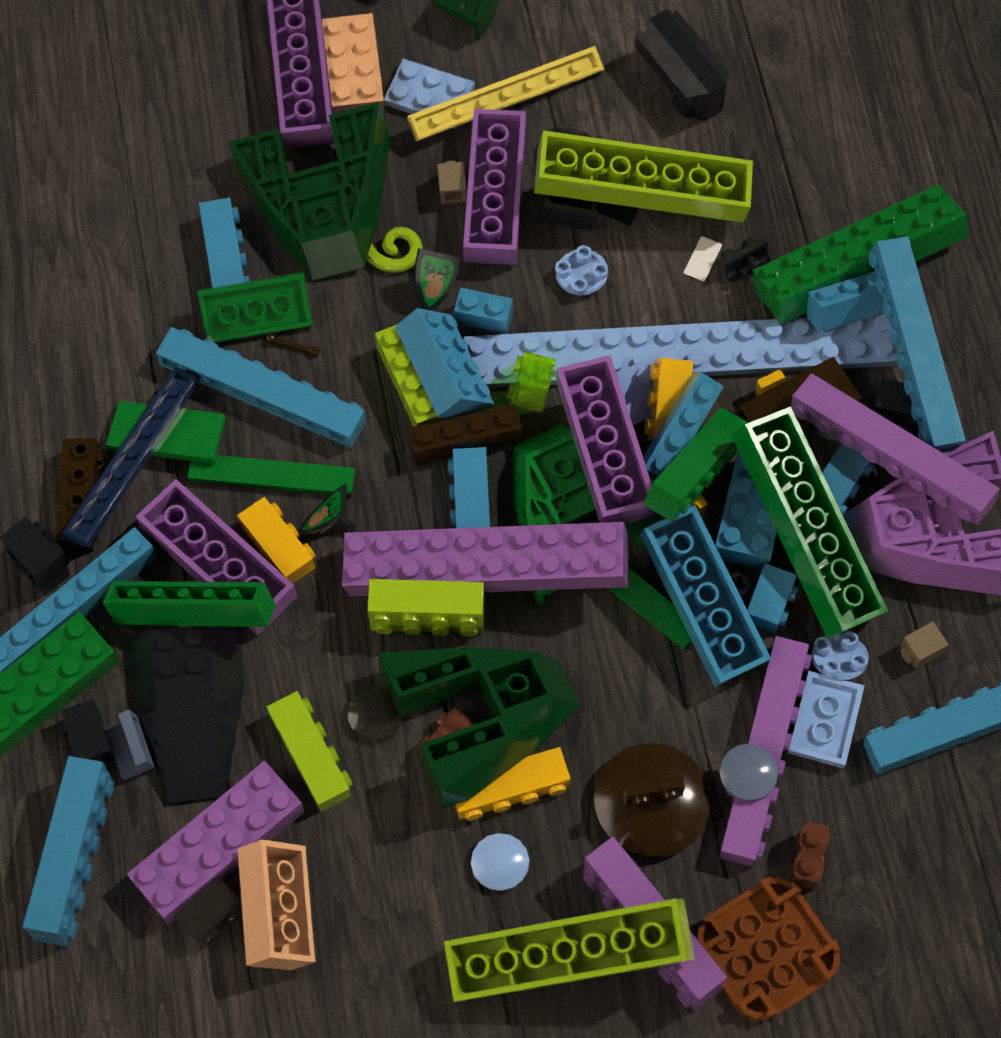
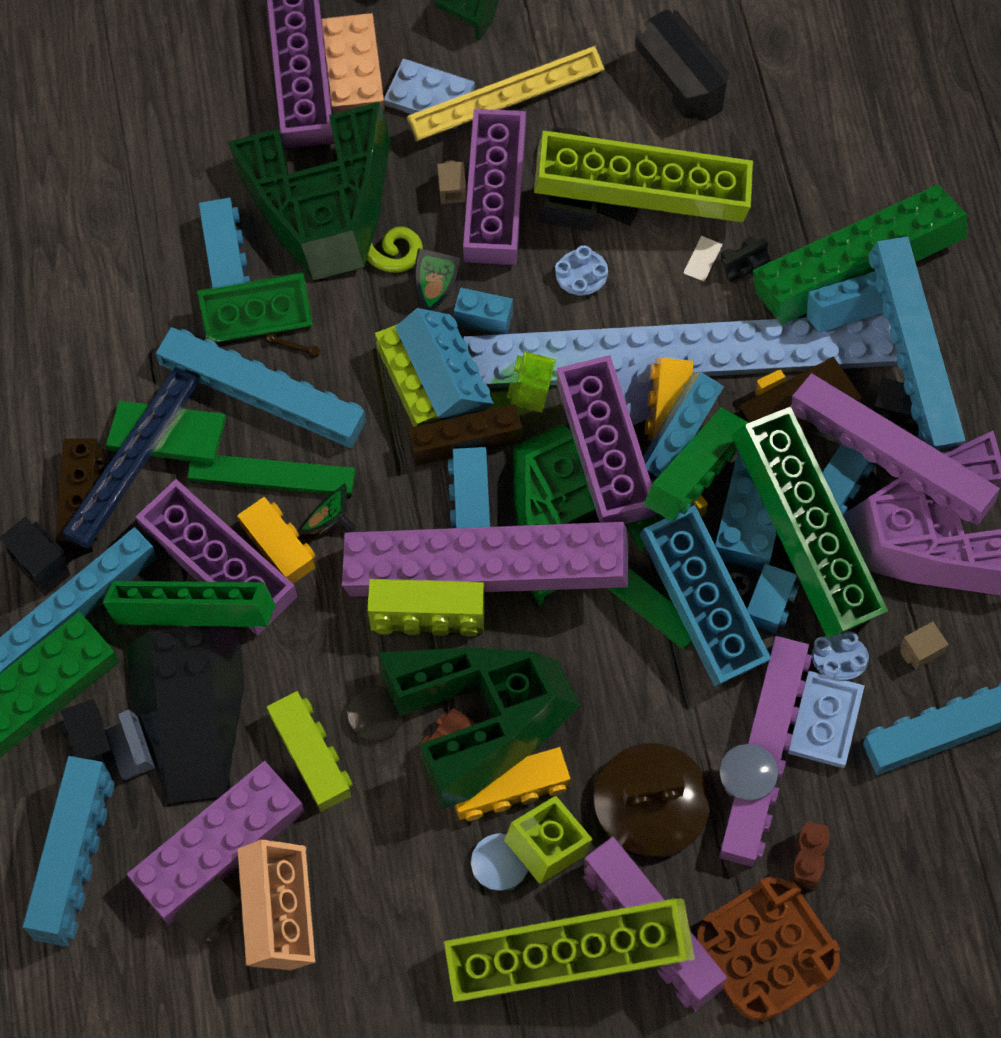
(548, 839): none -> lime brick

